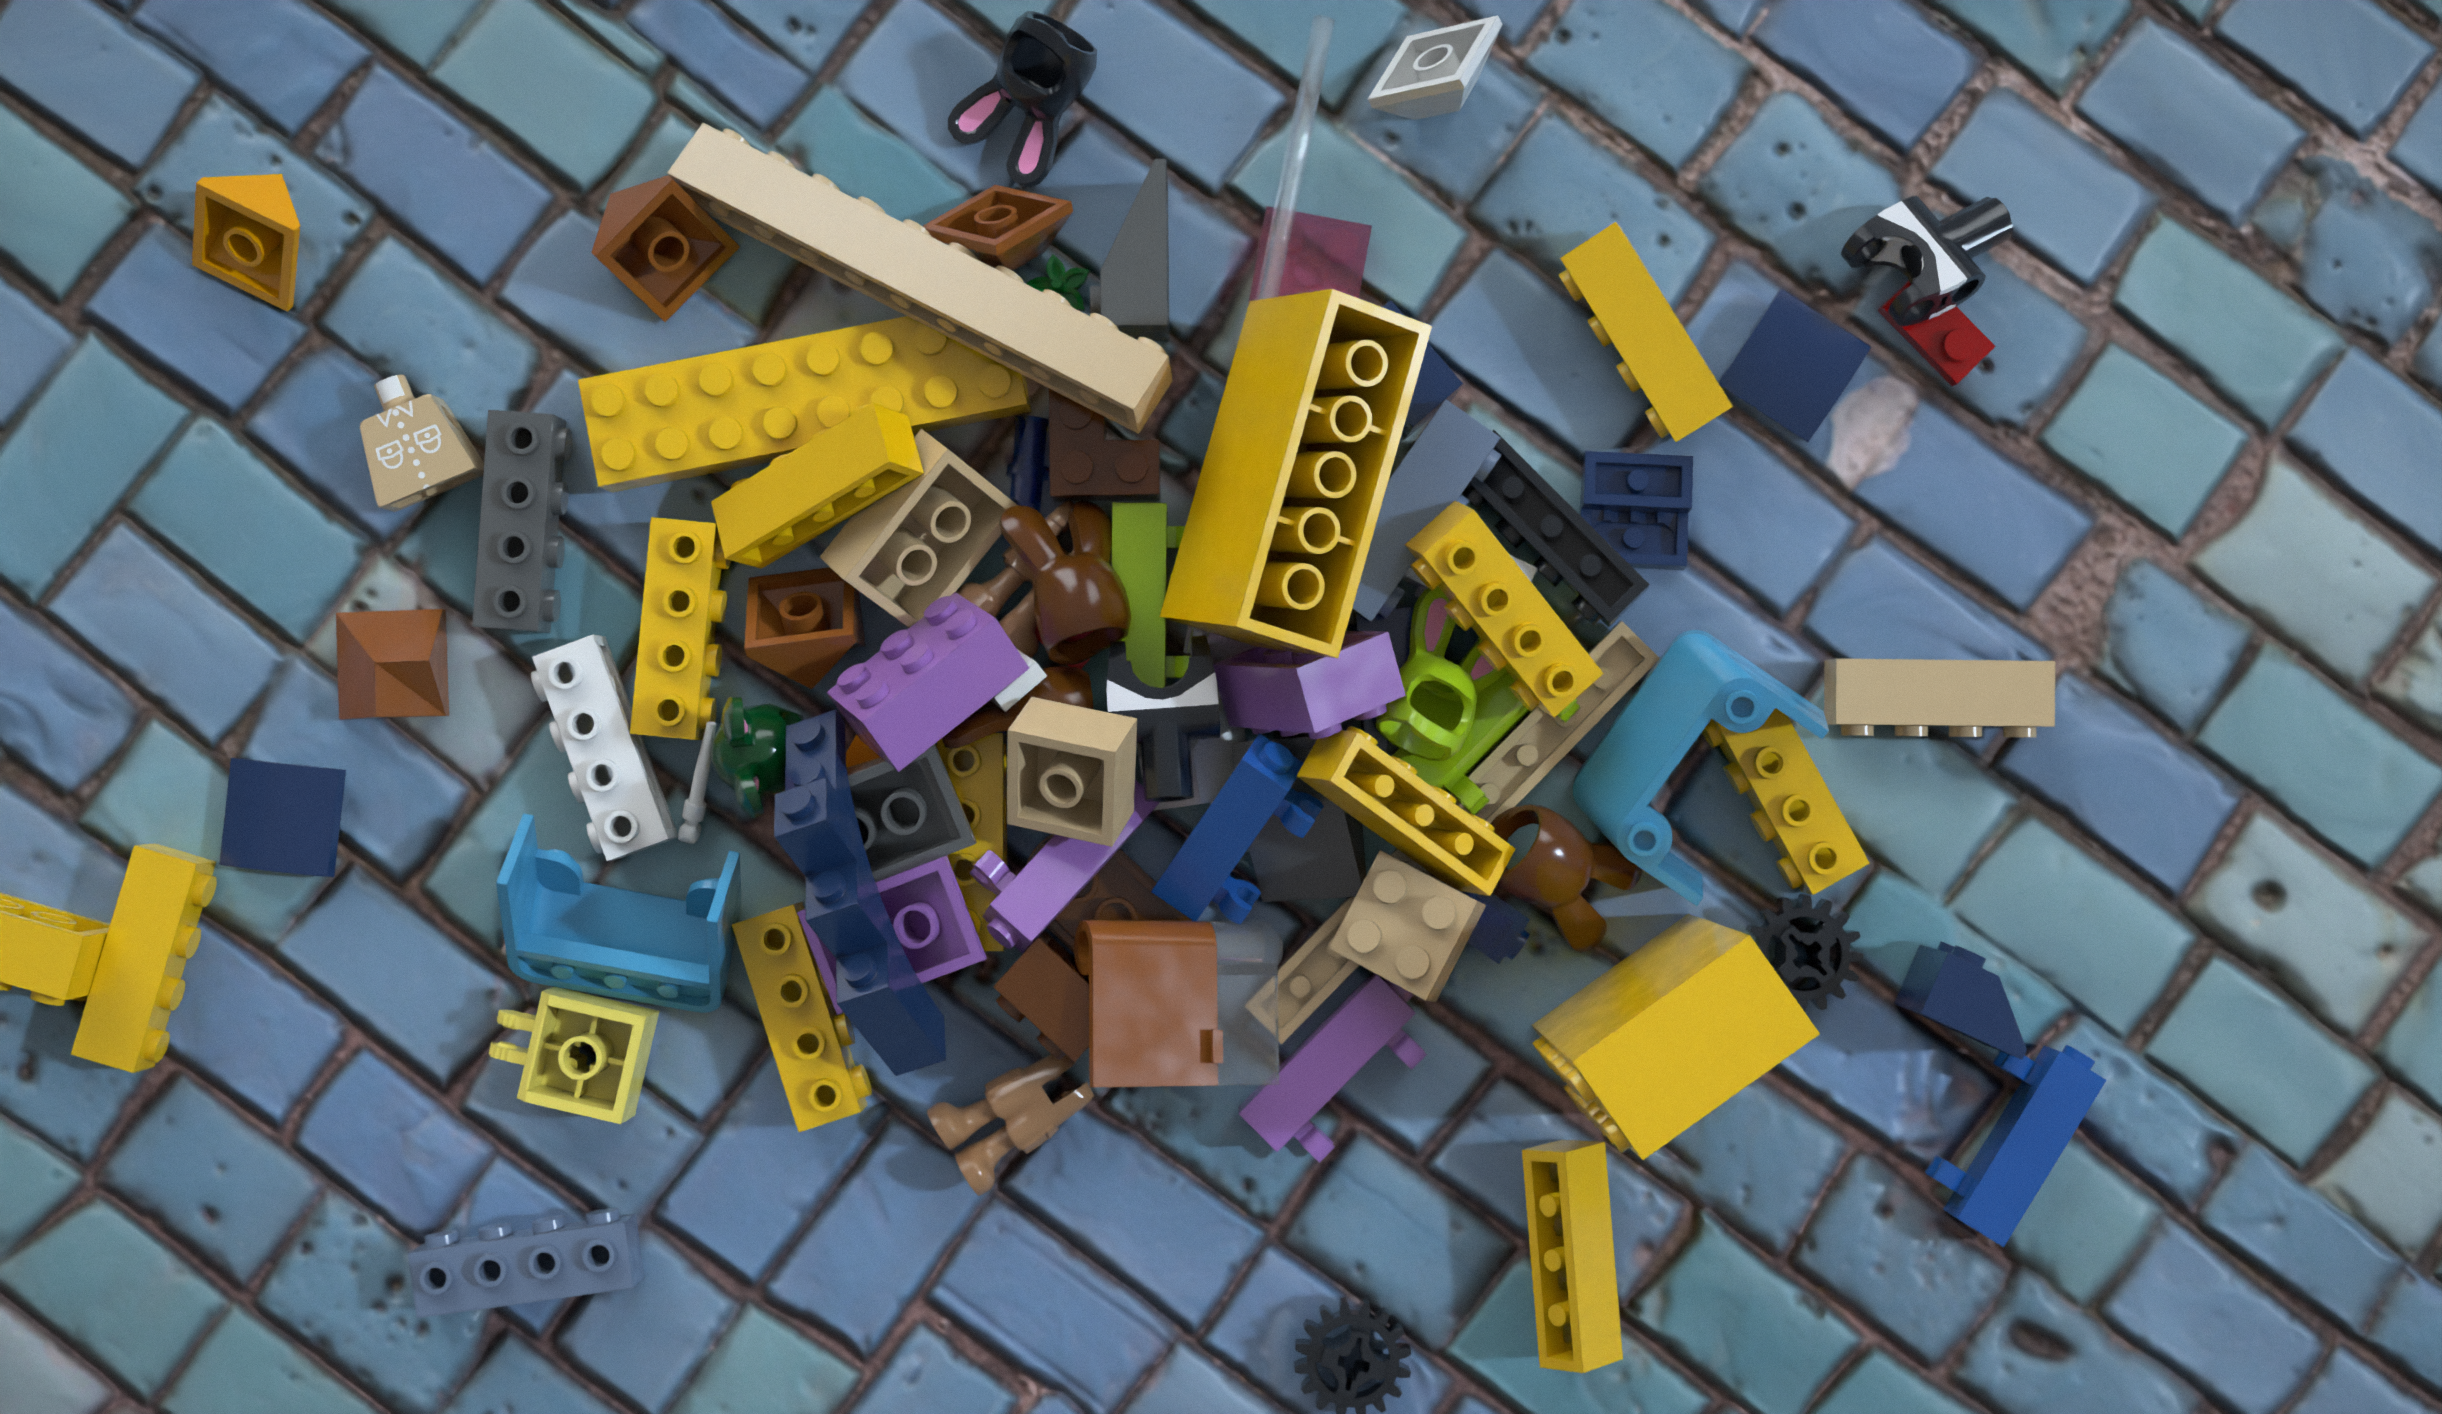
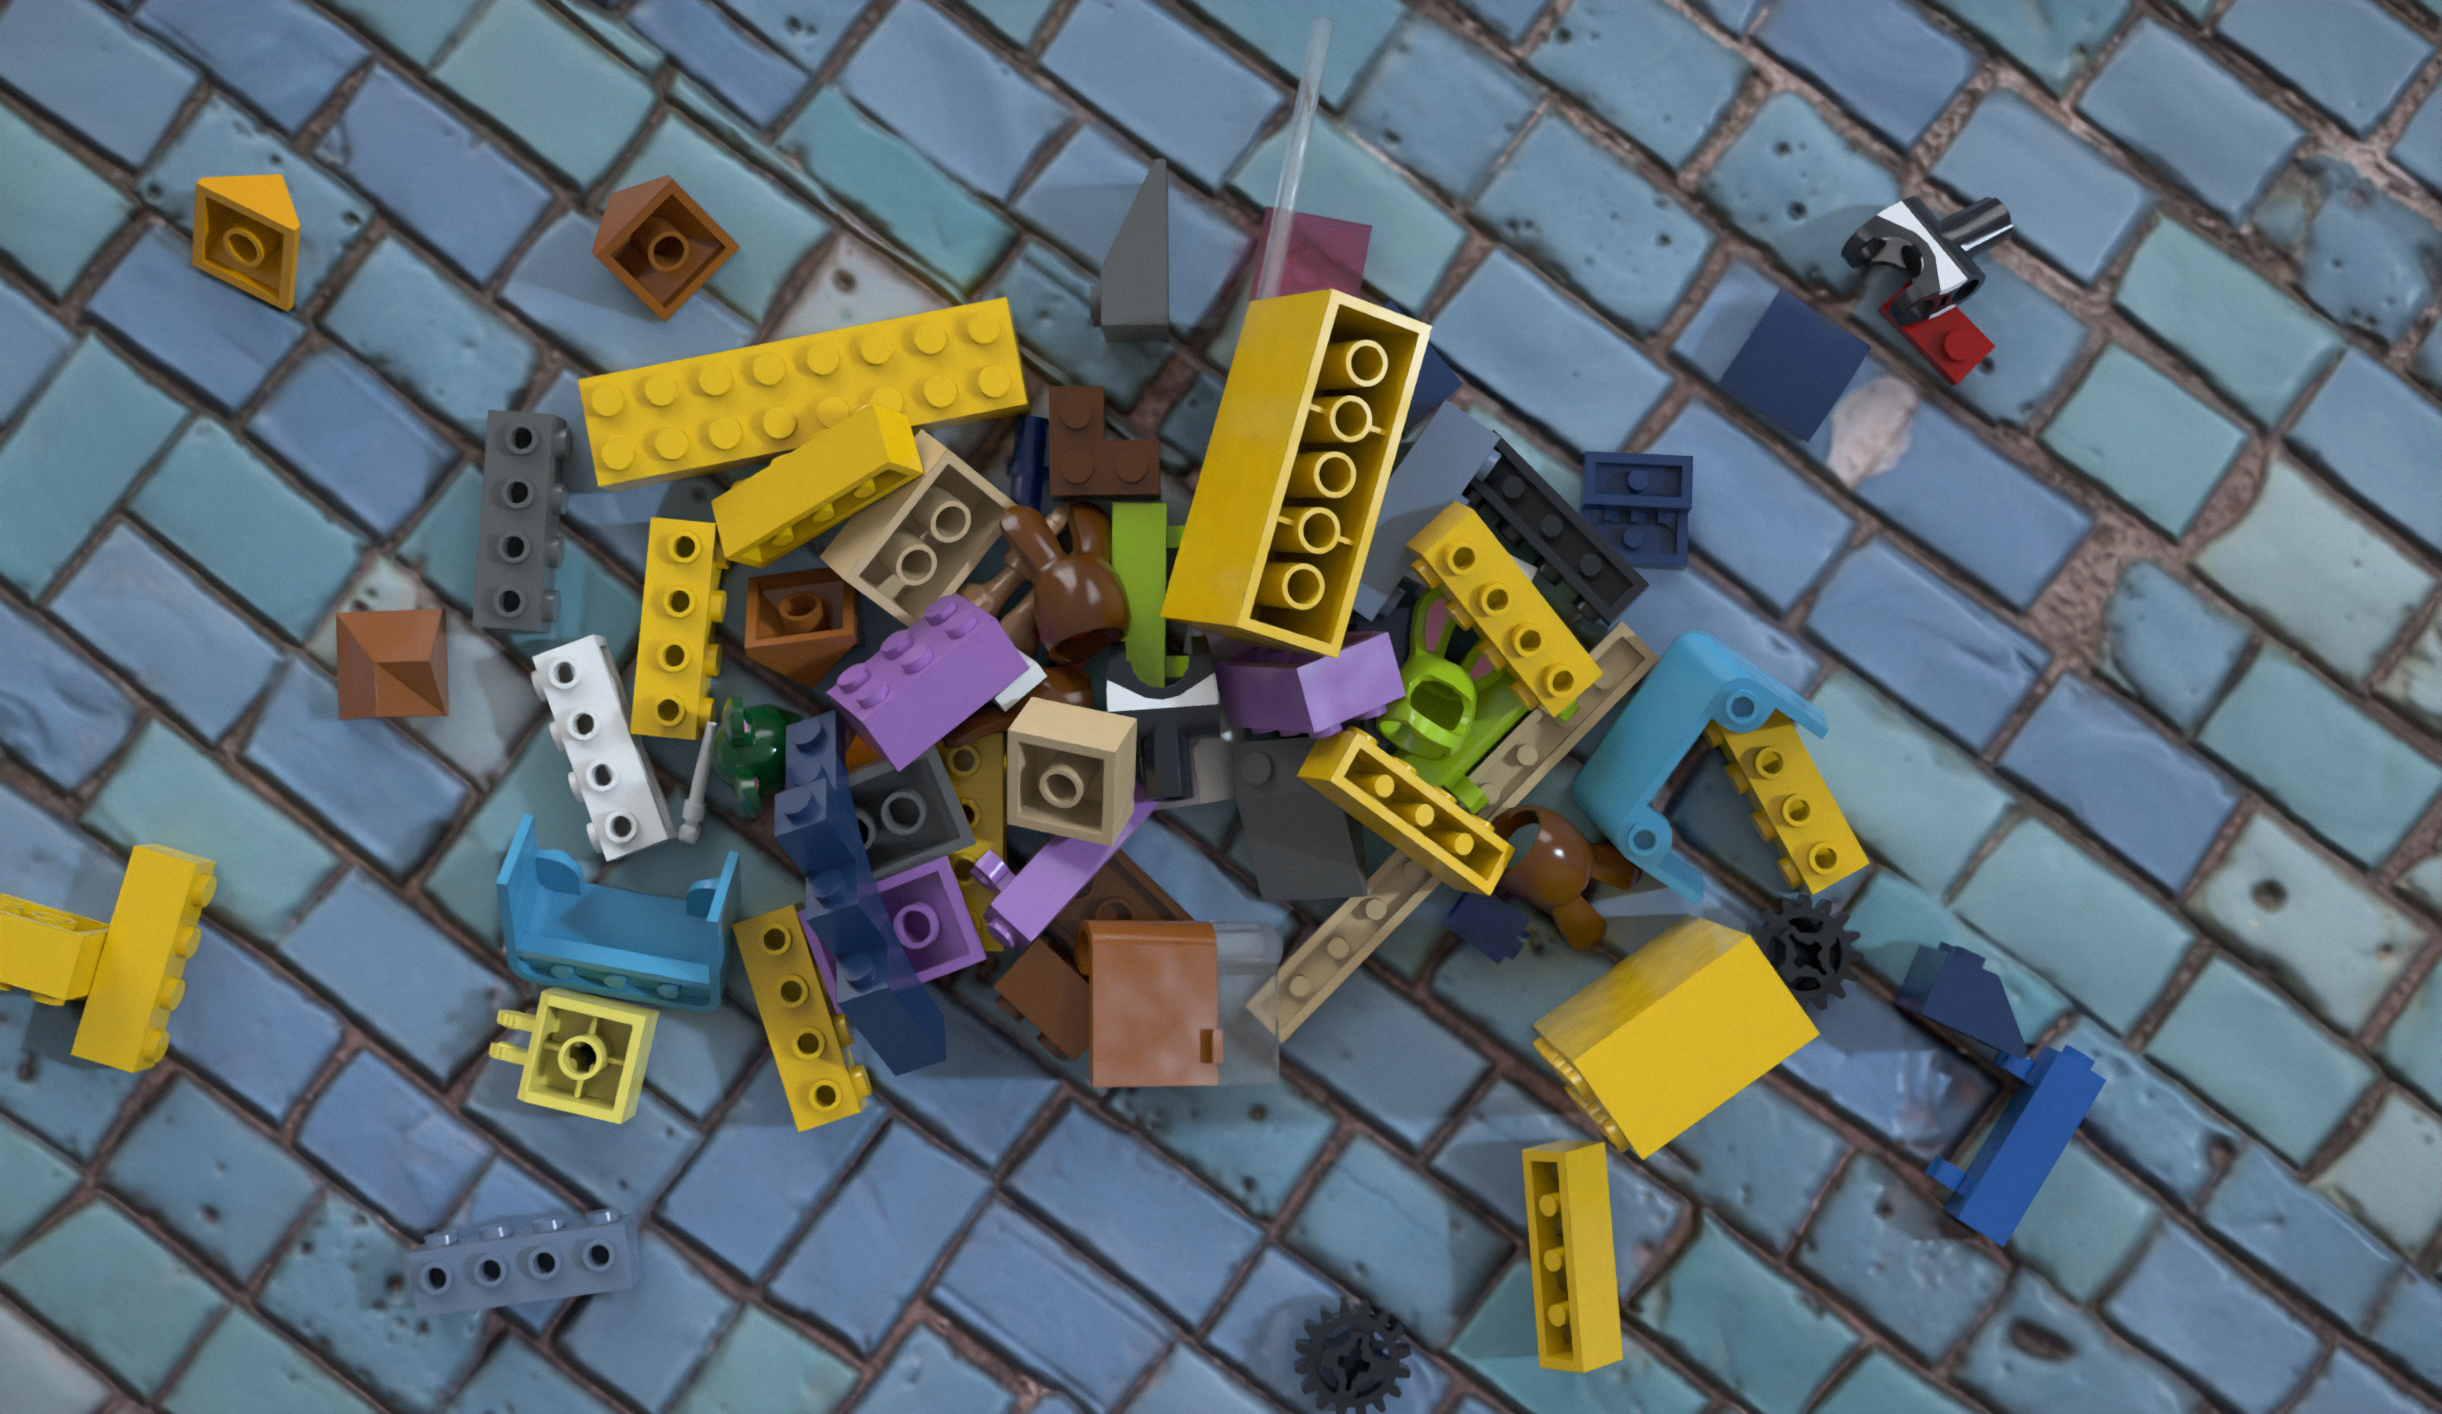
(282, 817): dark blue slope -> none
(415, 447): tan torso -> none
(924, 277): tan brick -> none
(1003, 225): dark orange slope -> none
(1027, 1116): medium nougat piece -> none
(1042, 74): black piece -> none
(1063, 282): green plant -> none
(1228, 828): blue brick -> none
(1328, 1060): medium lavender brick -> none
(1407, 927): tan brick -> none
(1435, 70): white slope -> none
(1645, 332): yellow brick -> none
(1939, 694): tan brick -> none

